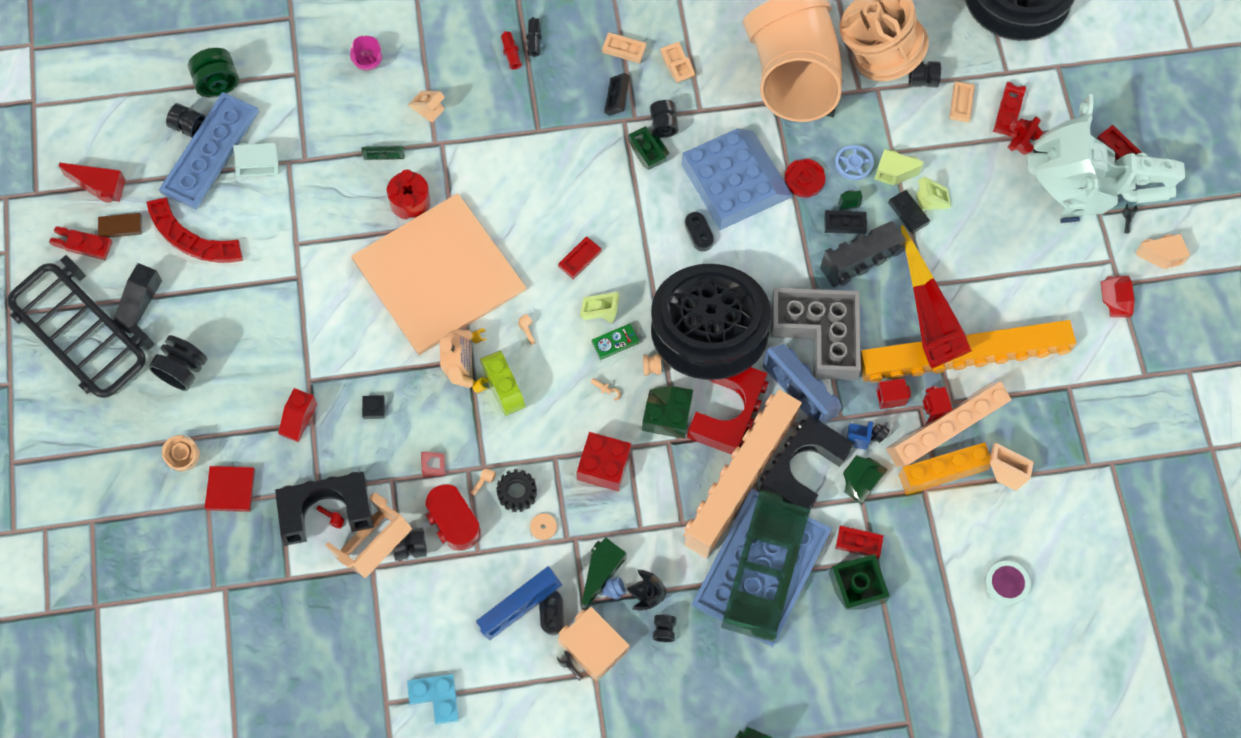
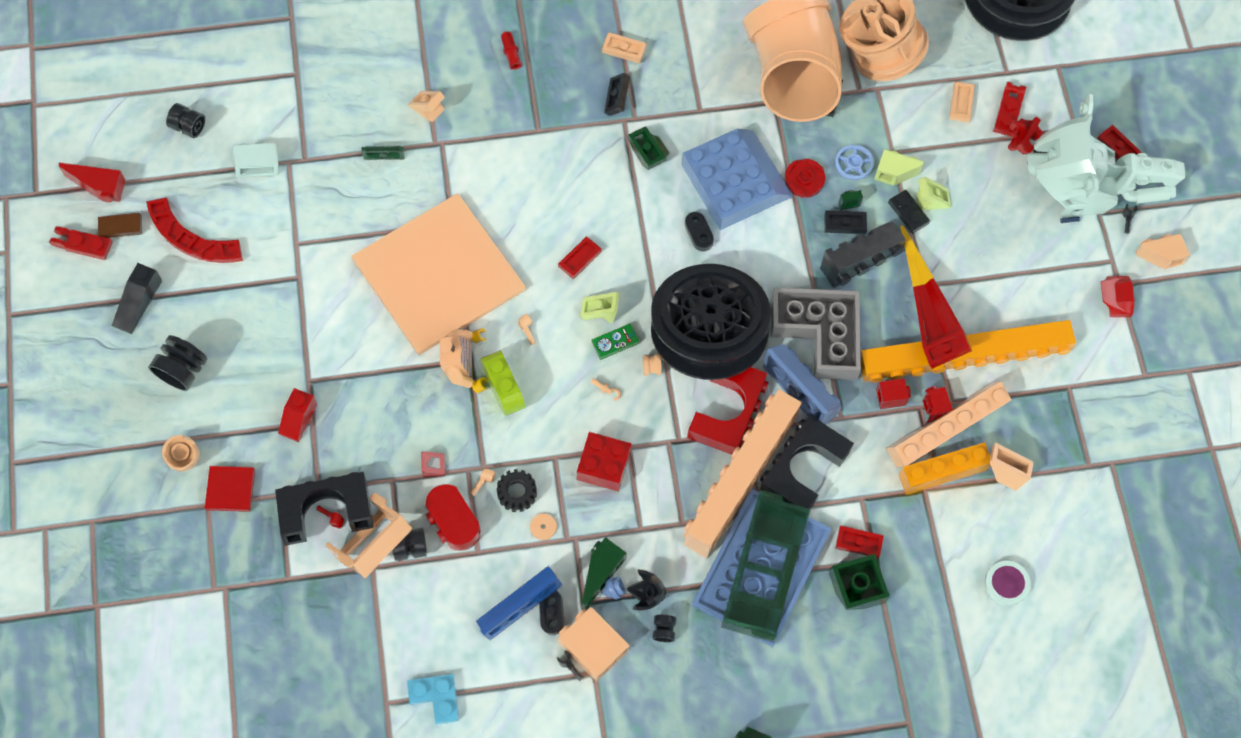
(134, 343): black bar -> none
(209, 150): medium blue plate -> none
(213, 72): dark green wheel -> none
(366, 53): dark pink hair -> none
(373, 407): black plate -> none
(408, 194): red brick -> none
(533, 37): black axle -> none
(664, 118): black wheel -> none
(667, 411): dark green slope -> none
(677, 62): light nougat slope -> none
(860, 435): blue panel -> none
(862, 477): dark green slope -> none
(880, 432): black plate -> none
(926, 74): black wheel -> none

